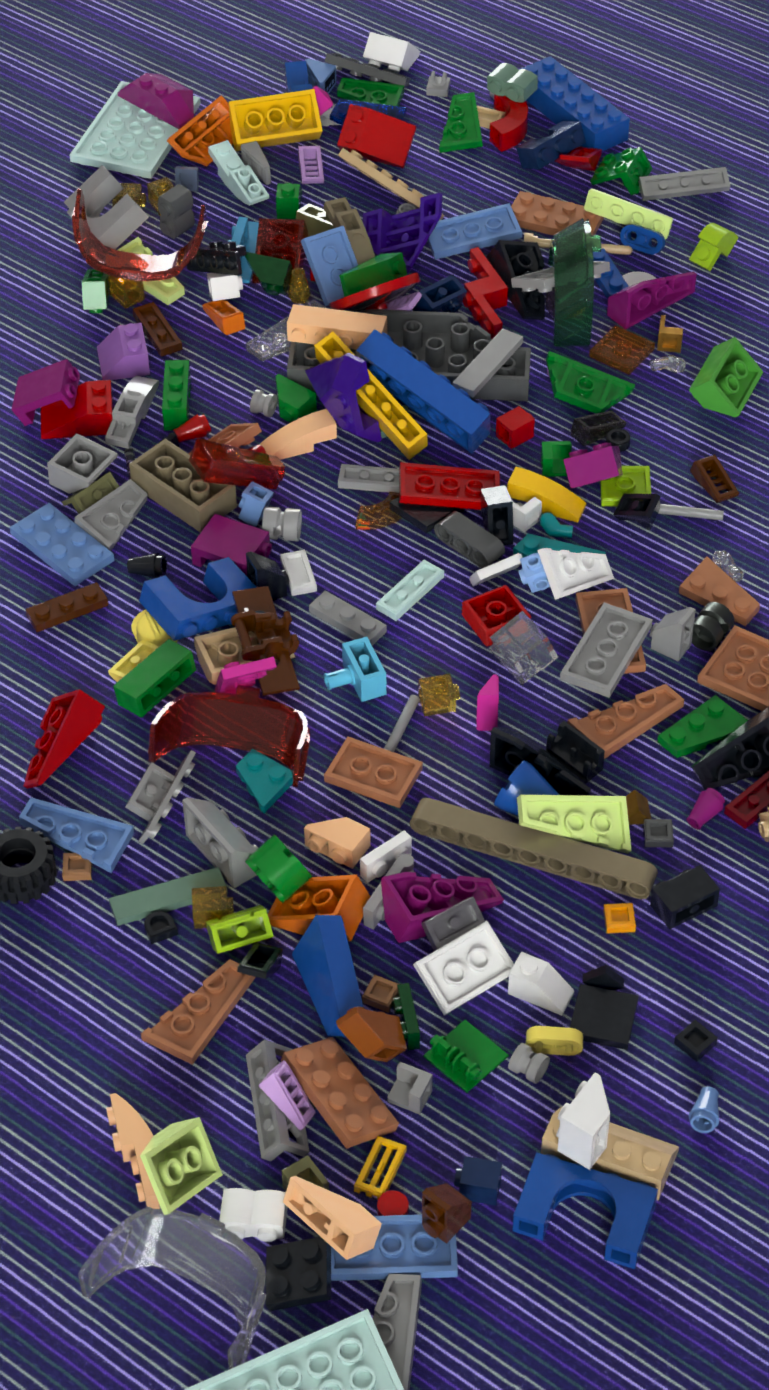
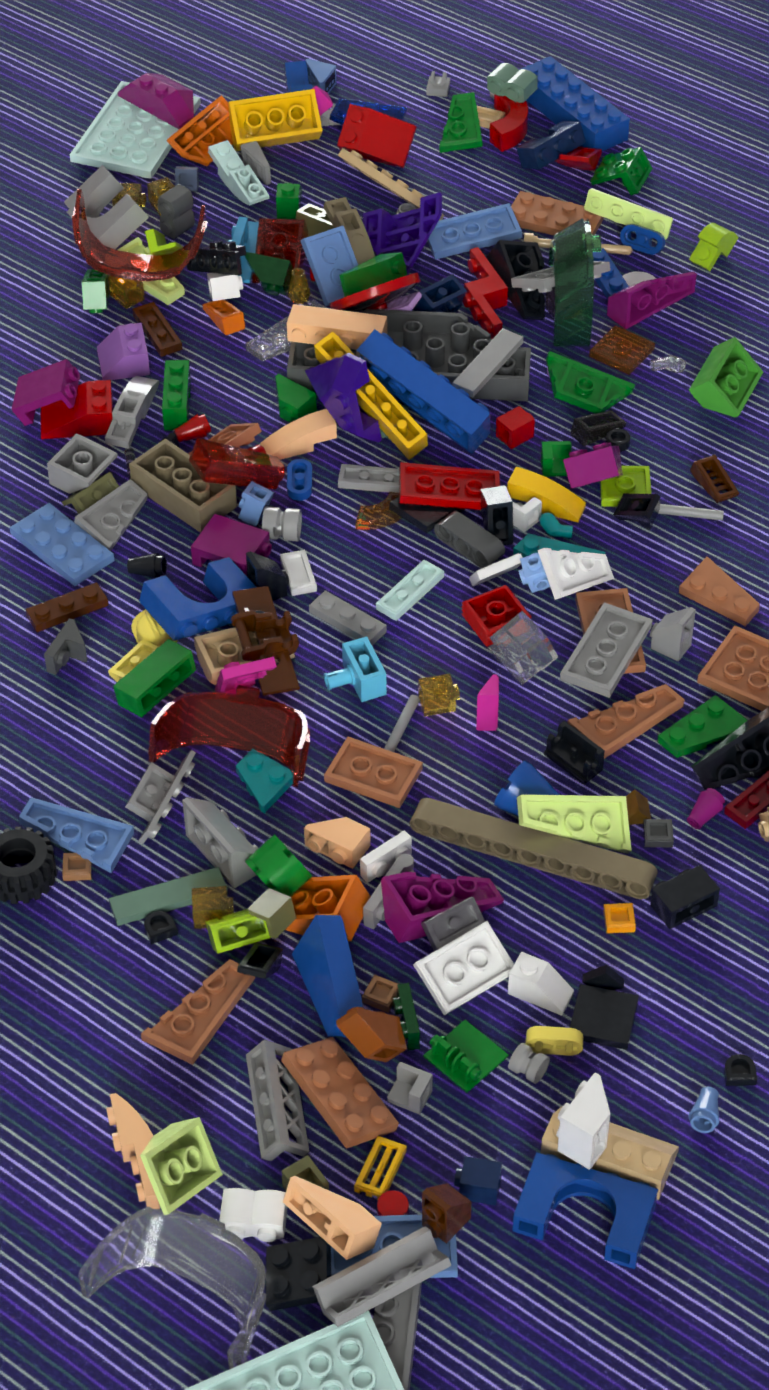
(65, 645): none -> dark grey slope
(65, 726): red wedge -> none
(158, 245): none -> lime panel
(263, 403): light grey wheel -> none
(275, 909): none -> olive panel
(288, 1094): lavender slope -> none
(299, 479): none -> blue plate
(310, 153): lavender slope -> none
(370, 91): green wing -> none
(373, 71): dark grey wing -> none
(380, 1277): none -> light grey fence
(390, 52): white slope -> none
(511, 748): black wedge -> none
(669, 338): pearl gold panel -> none
(684, 183): light grey plate -> none
(695, 1040): black plate -> none
(711, 626): pearl dark grey wheel -> none
(727, 564): clear arm -> none
(740, 1071): none -> black tile

